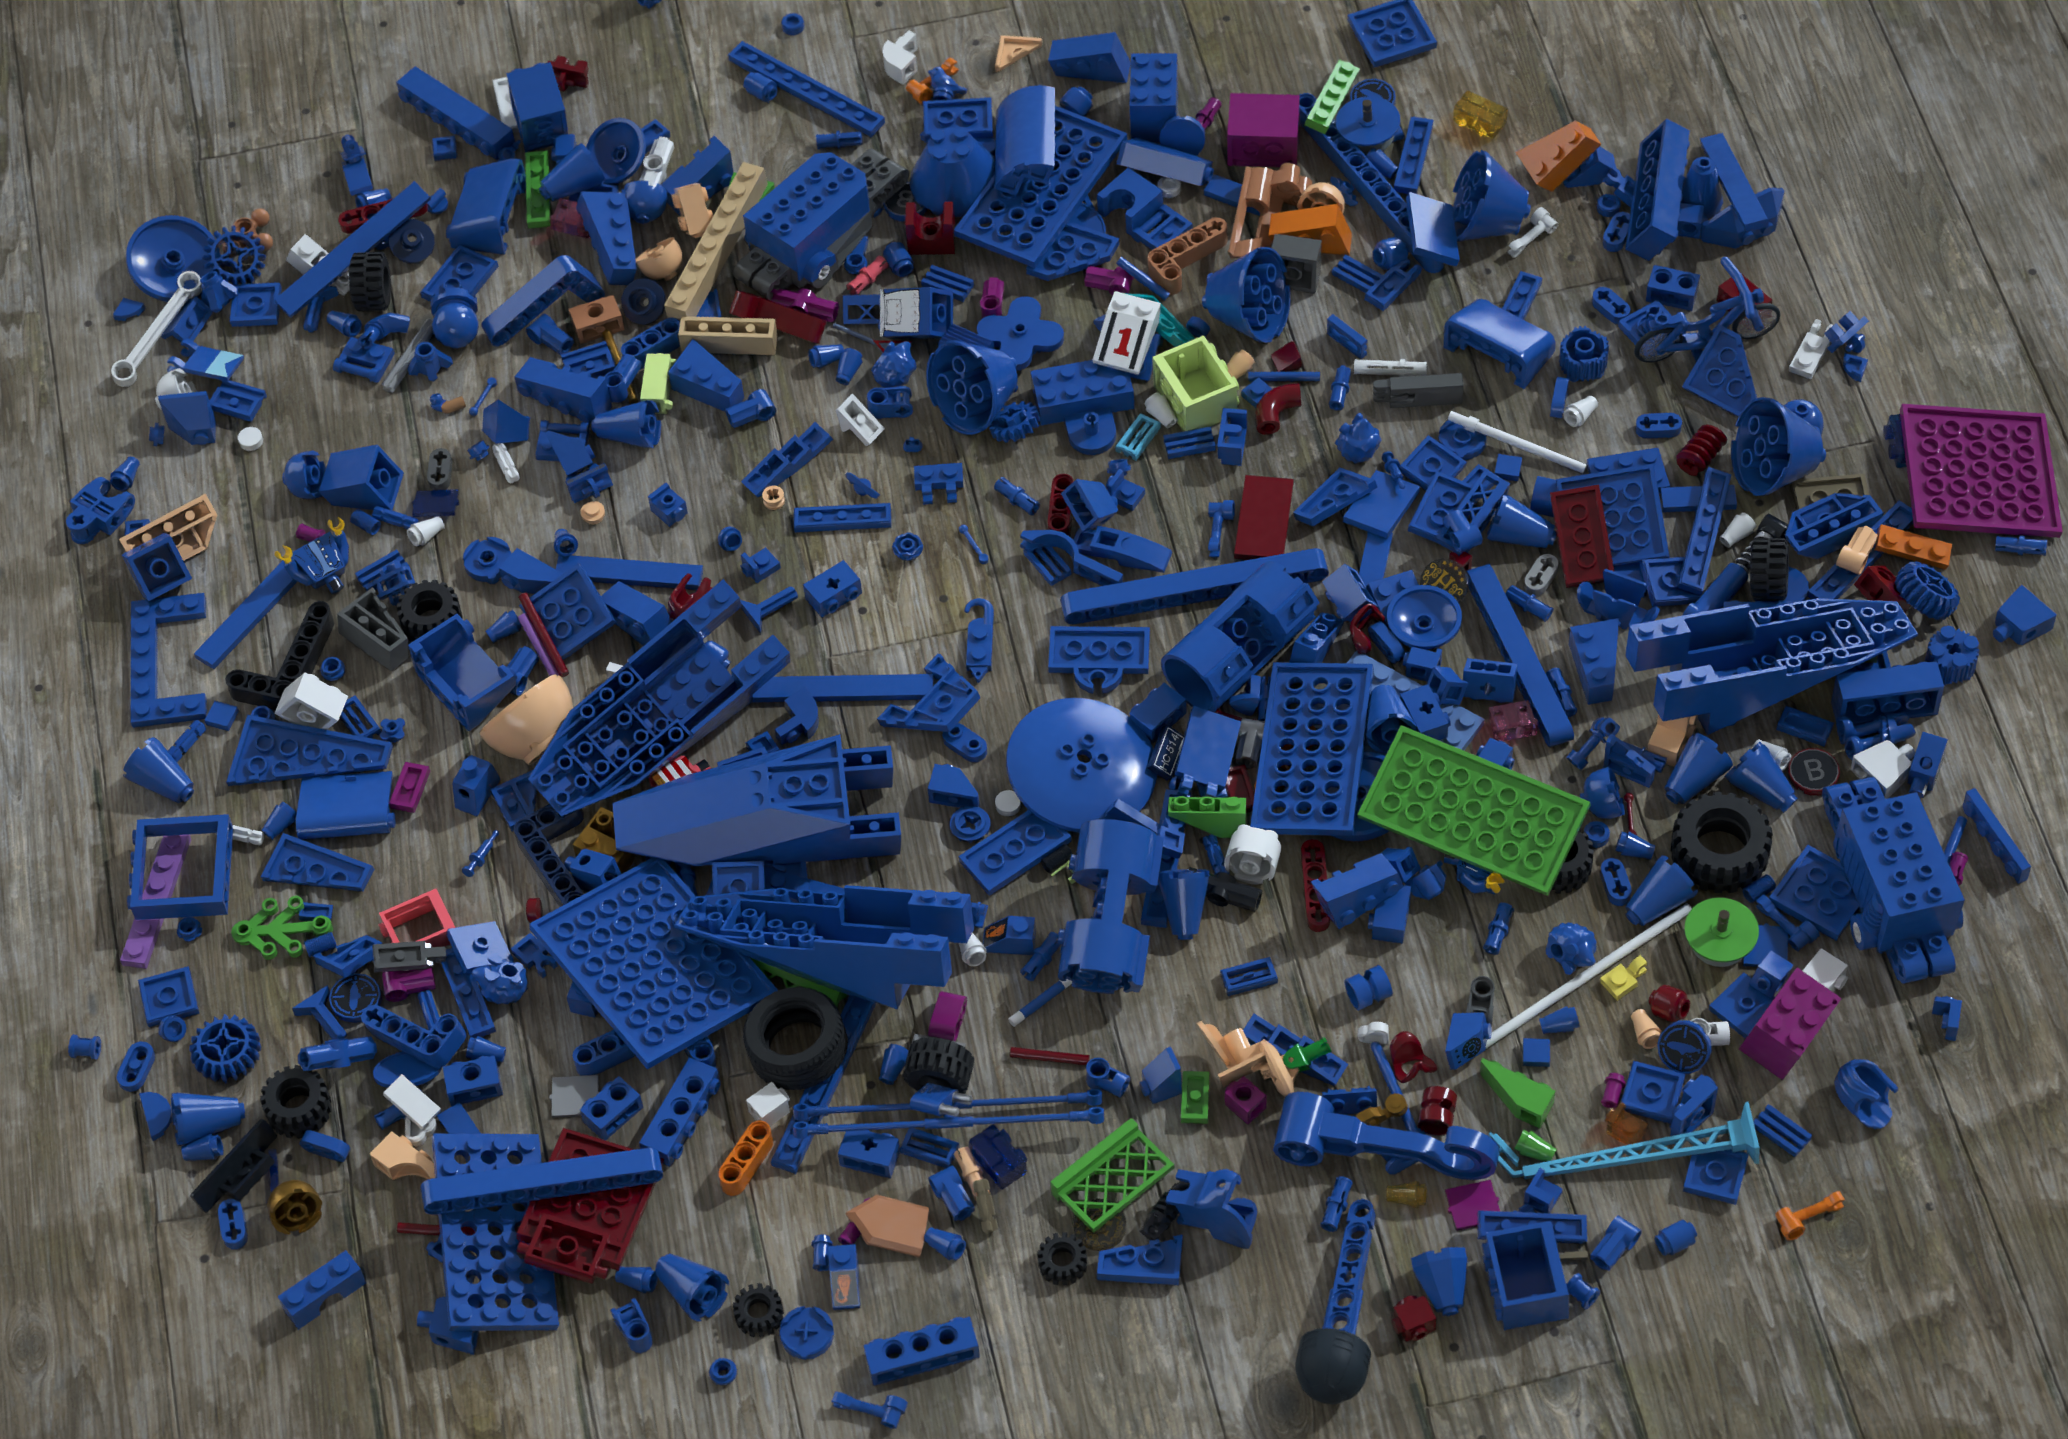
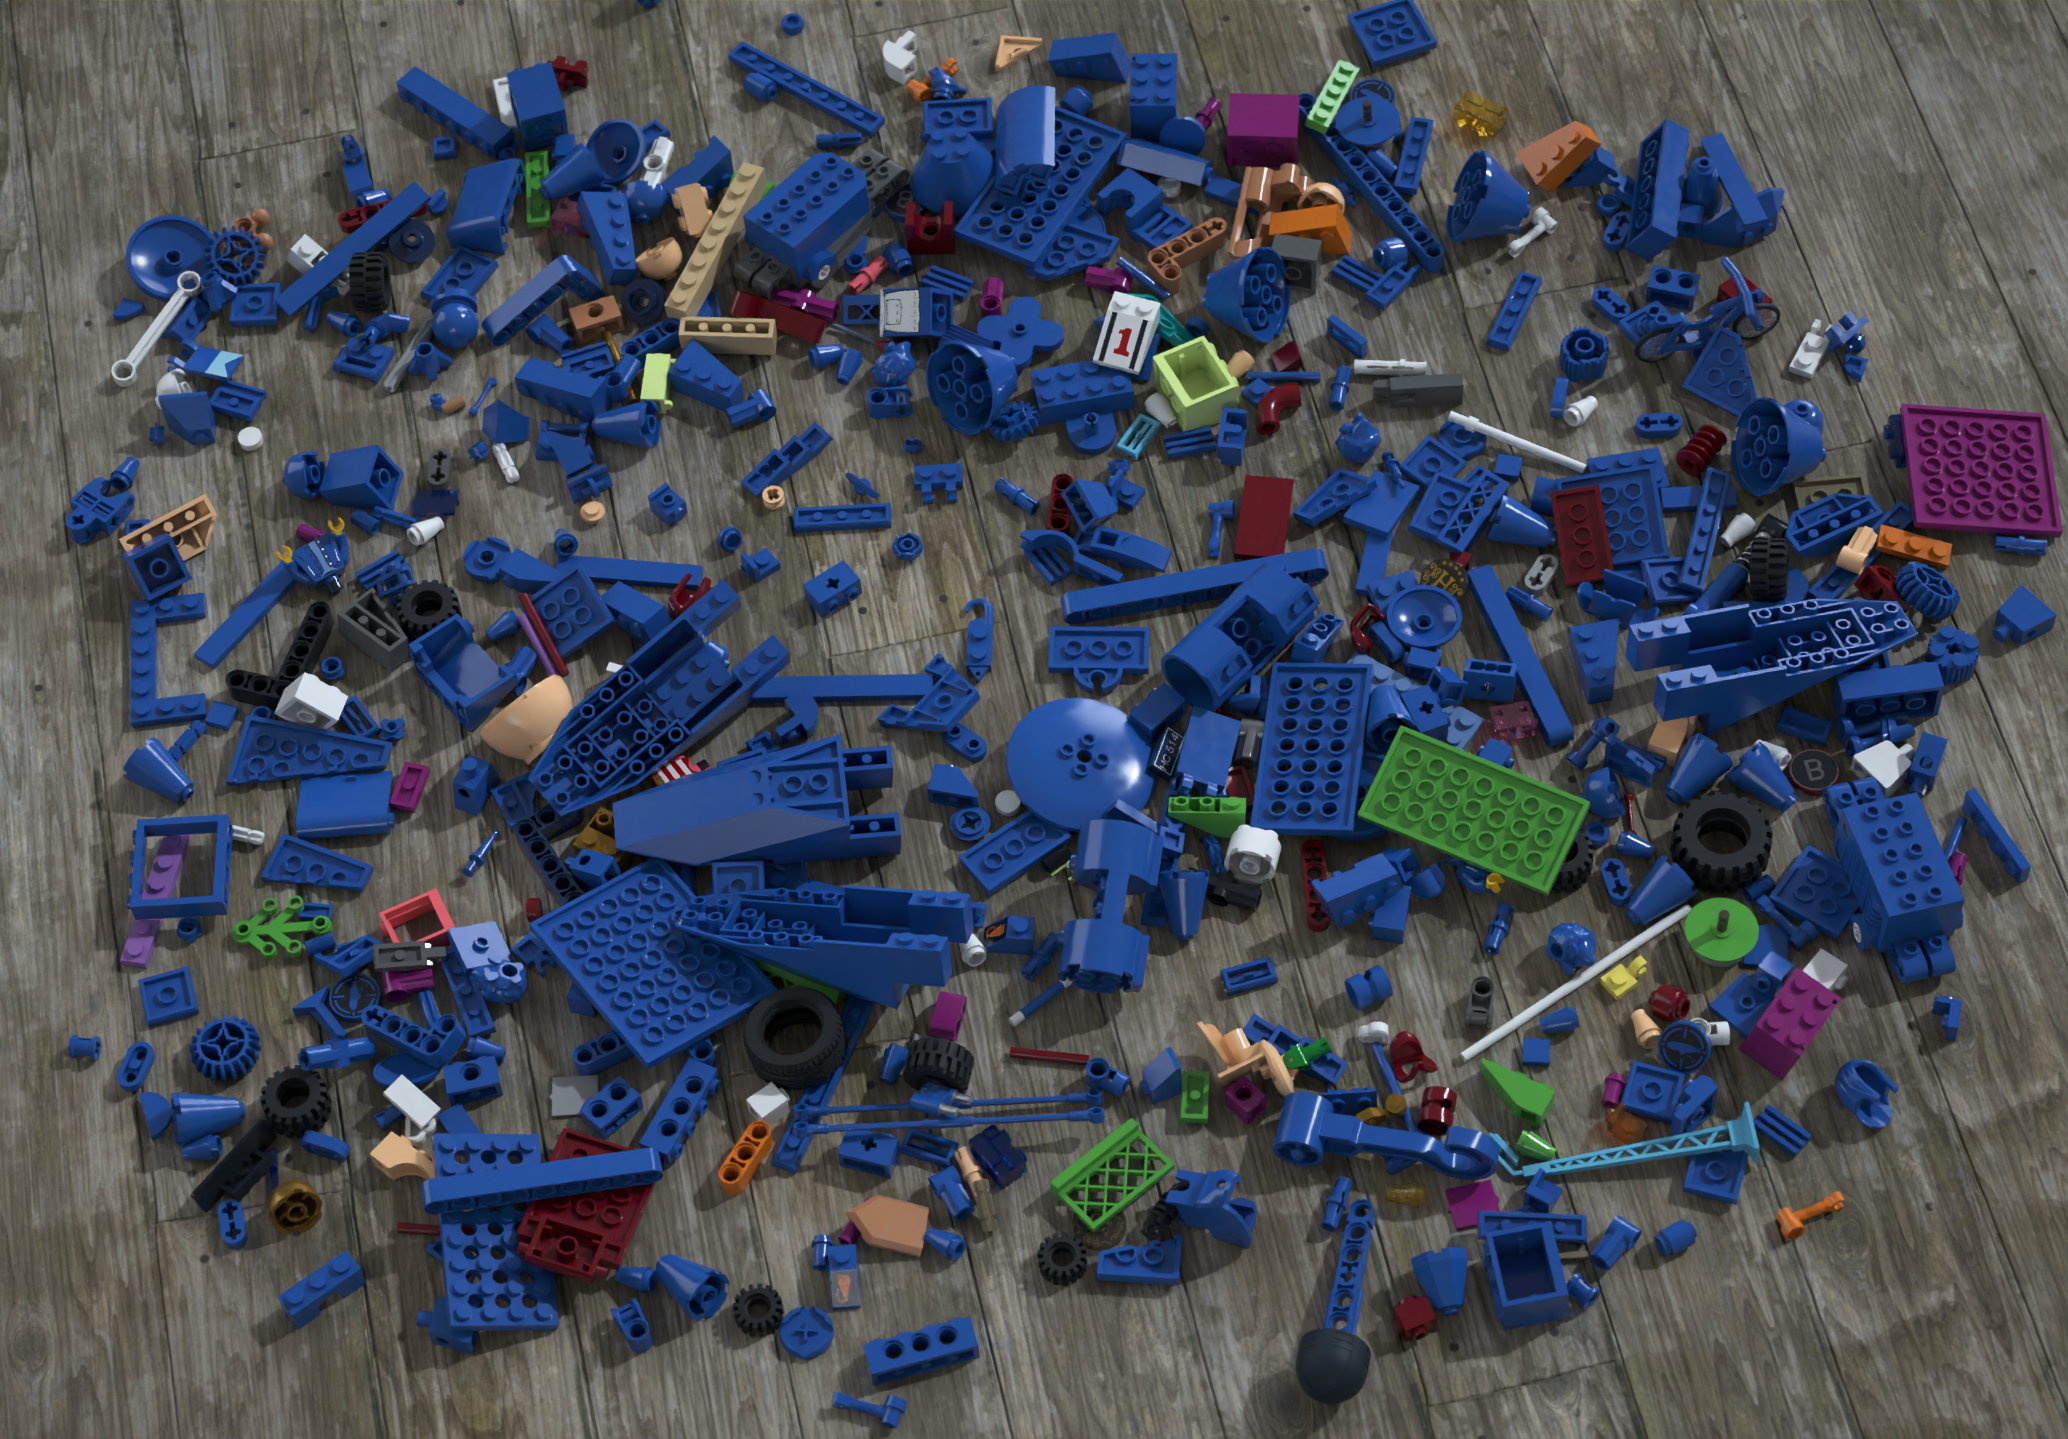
(172, 1028): blue tile -> none
(279, 820): blue cone -> none
(719, 1365): blue plate -> none
(757, 612): blue piece -> none
(856, 417): white slope -> none
(983, 558): blue hinge -> none
(1348, 593): blue brick -> none
(1432, 229): blue tile -> none
(1462, 534): blue piece -> none
(1466, 1038): blue slope -> none
(1502, 336): blue windscreen -> none
(1562, 691): blue pin -> none

